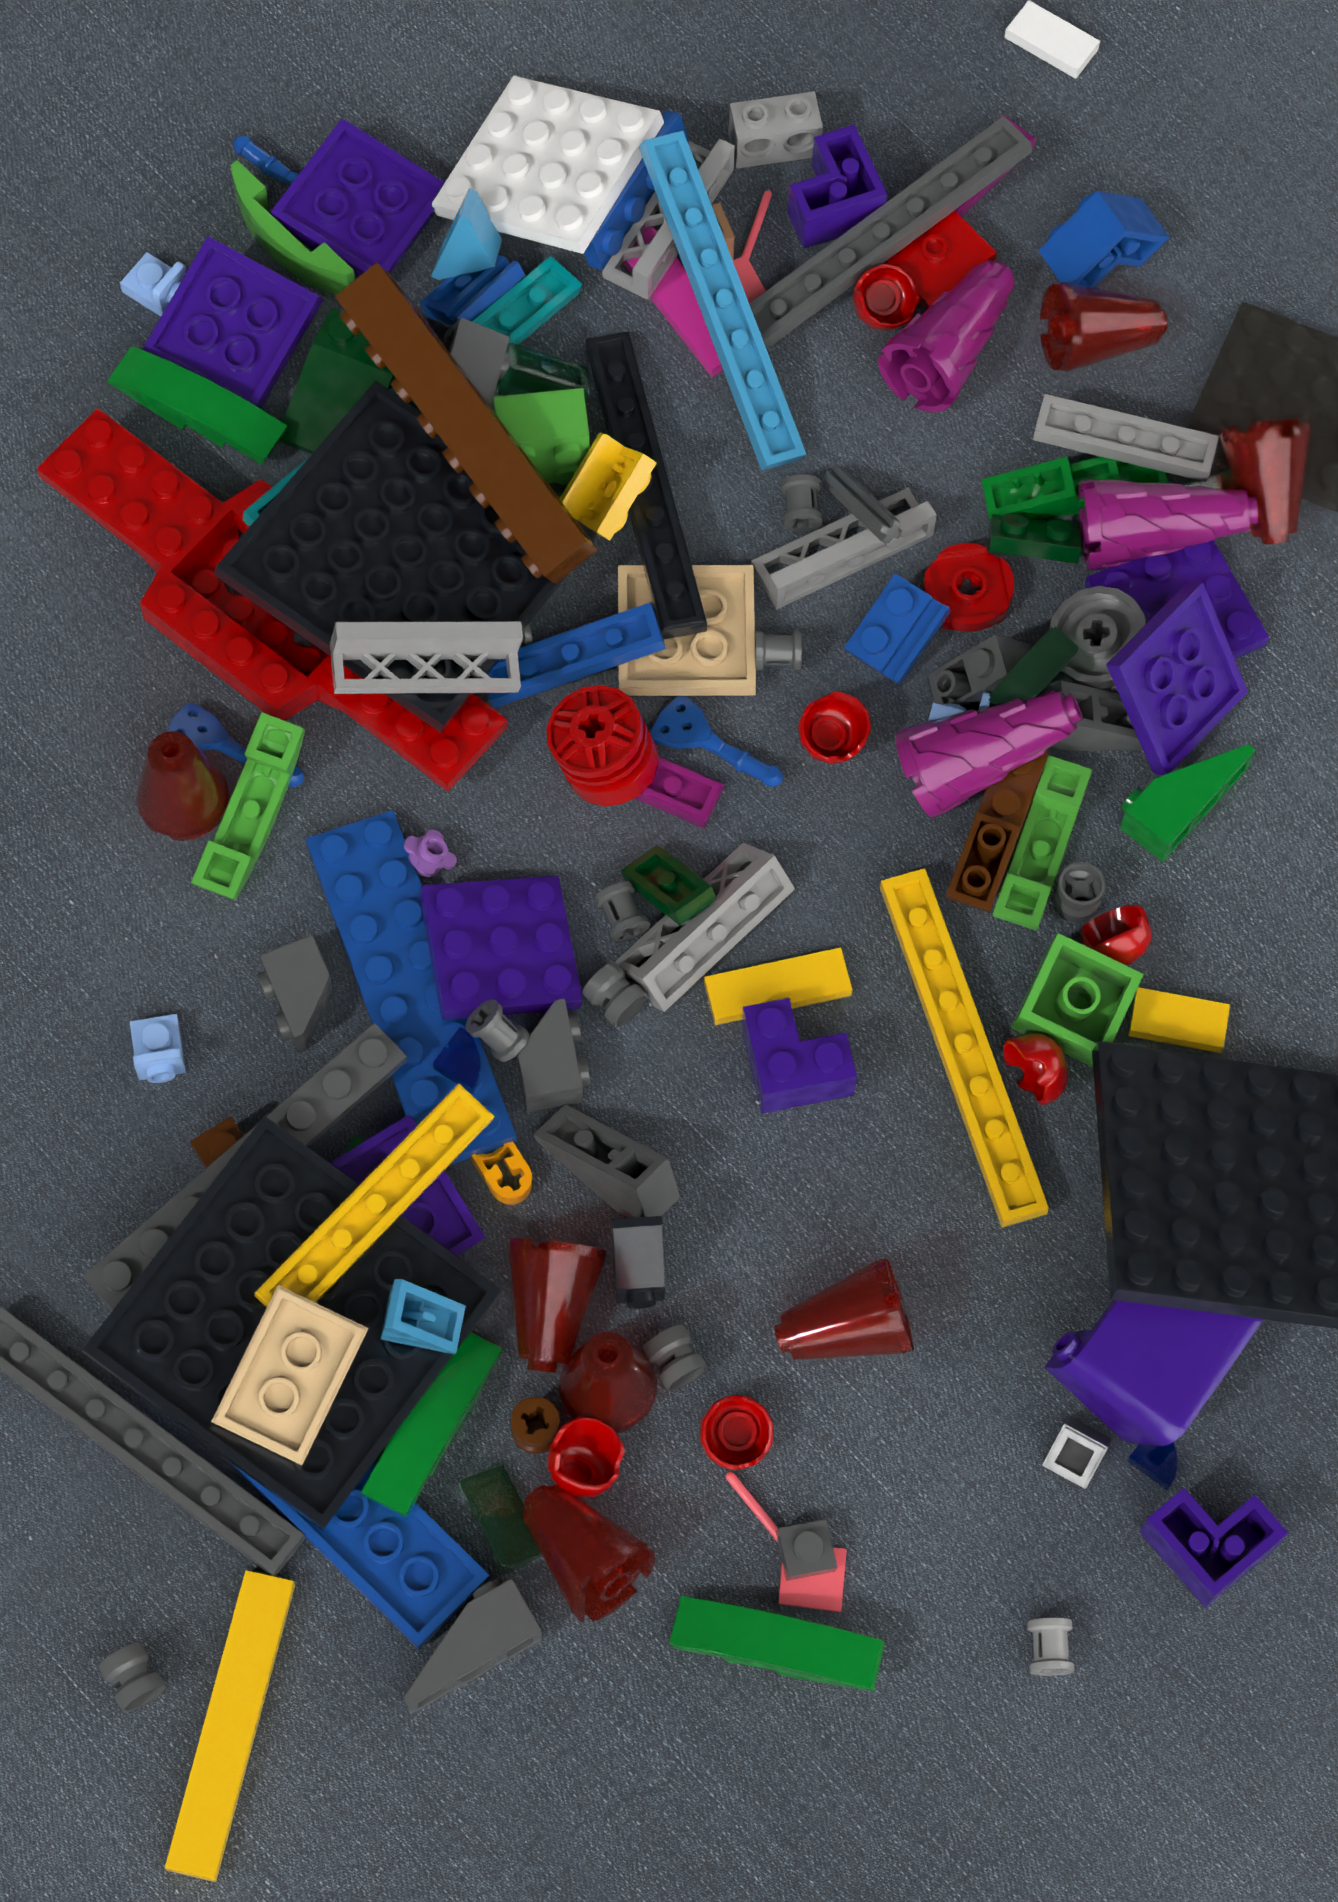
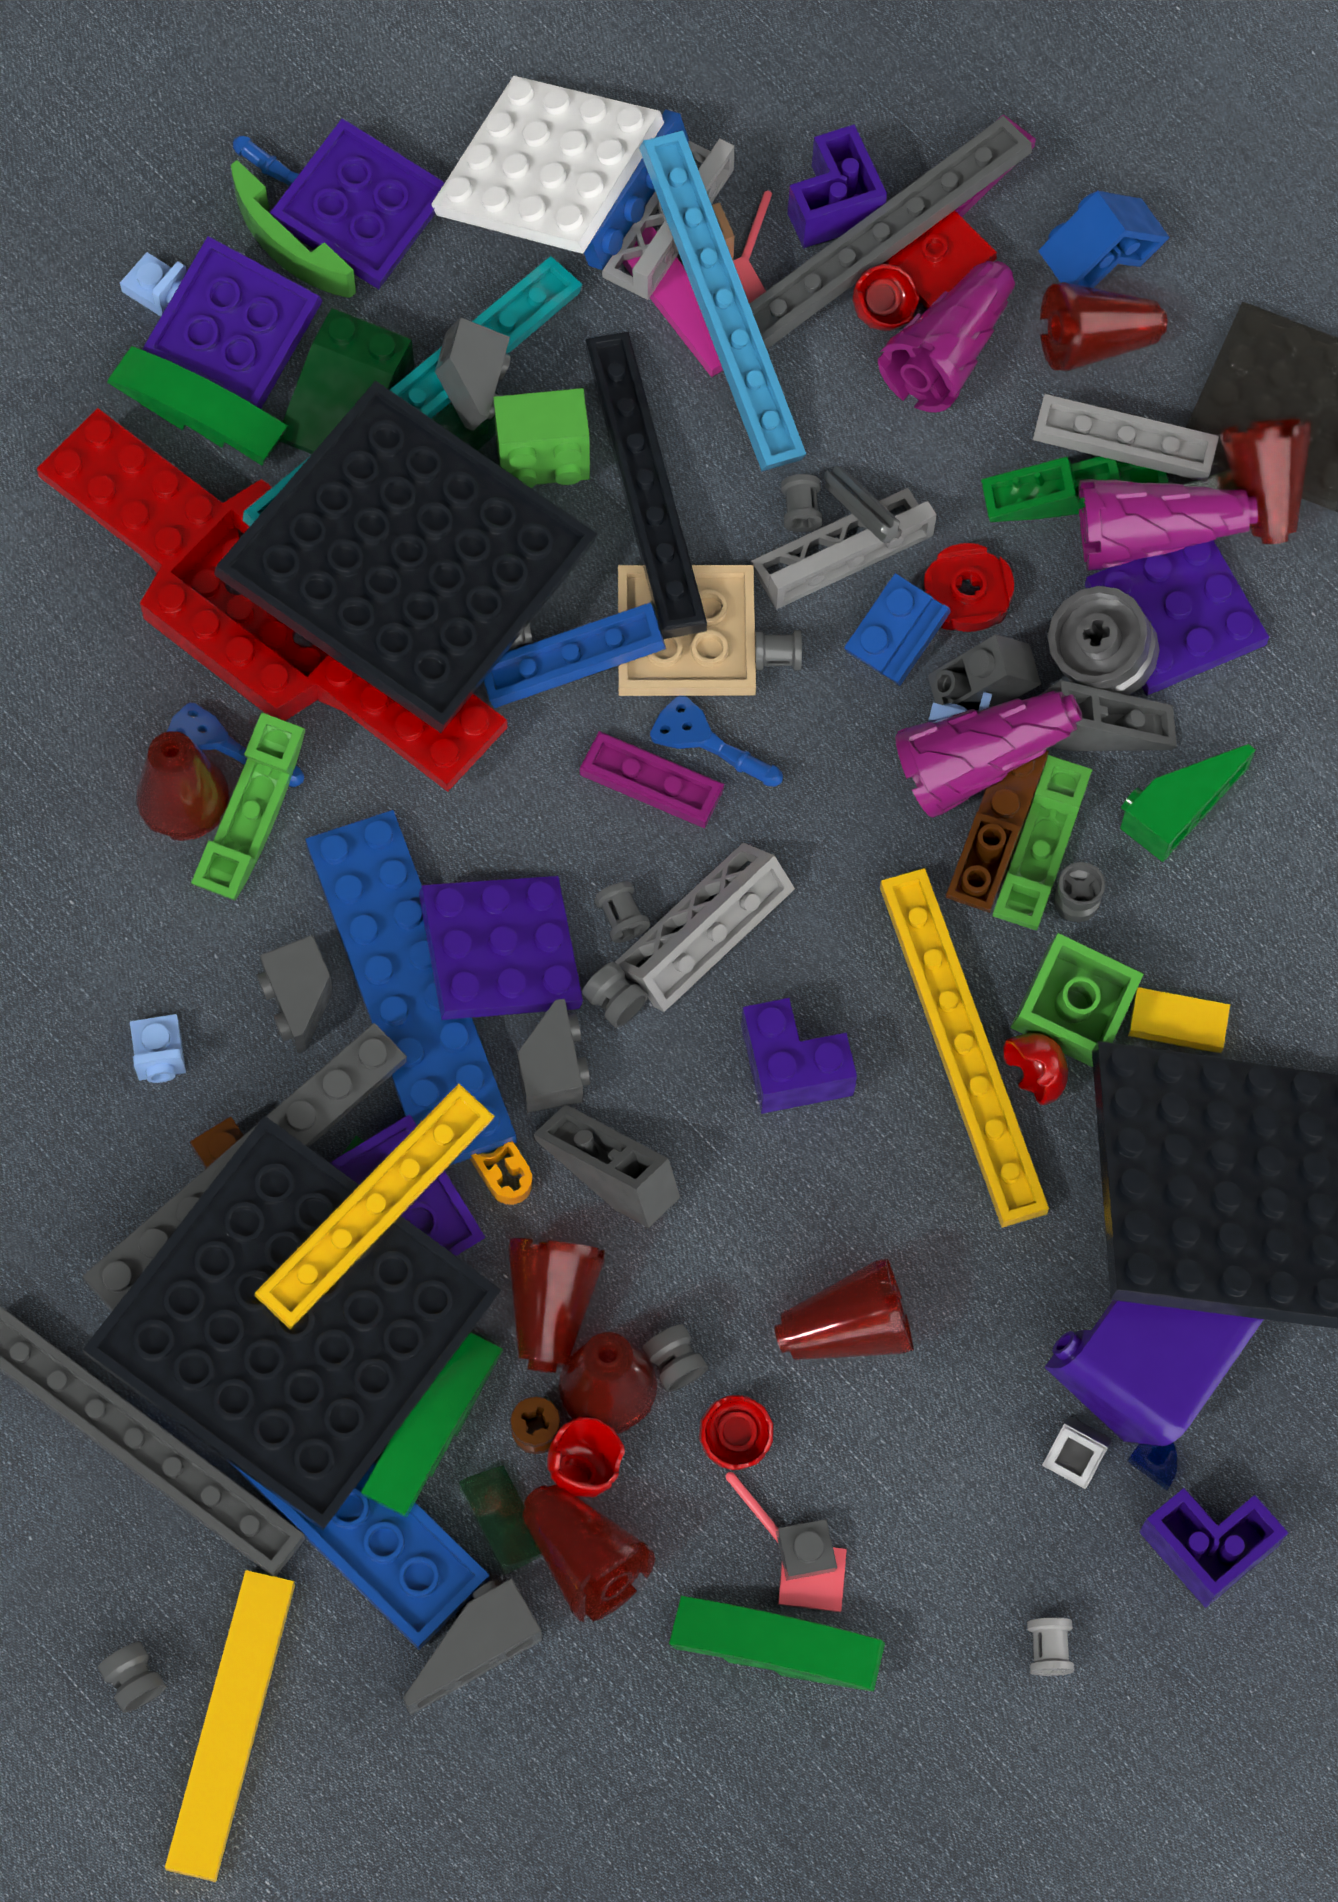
(290, 1375): tan tile -> none
(422, 1318): dark azure slope -> none
(426, 642): light grey fence -> none
(429, 853): medium lavender plate -> none
(460, 1061): clear blue tile -> none
(465, 423): reddish brown brick -> none
(470, 242): dark azure slope -> none
(471, 293): blue plate -> none
(497, 1030): dark grey bush -> none
(539, 372): clear green slope -> none
(602, 745): red wheel -> none
(607, 485): yellow bracket -> none
(638, 1261): slope -> none
(669, 885): dark green plate -> none
(774, 129): light grey brick -> none
(802, 979): yellow tile -> none
(834, 727): red hair -> none
(1035, 539): dark green plate -> none
(1036, 668): clear green slope -> none
(1052, 39): white tile -> none
(1119, 933): red hair -> none
(1177, 677): dark purple plate -> none

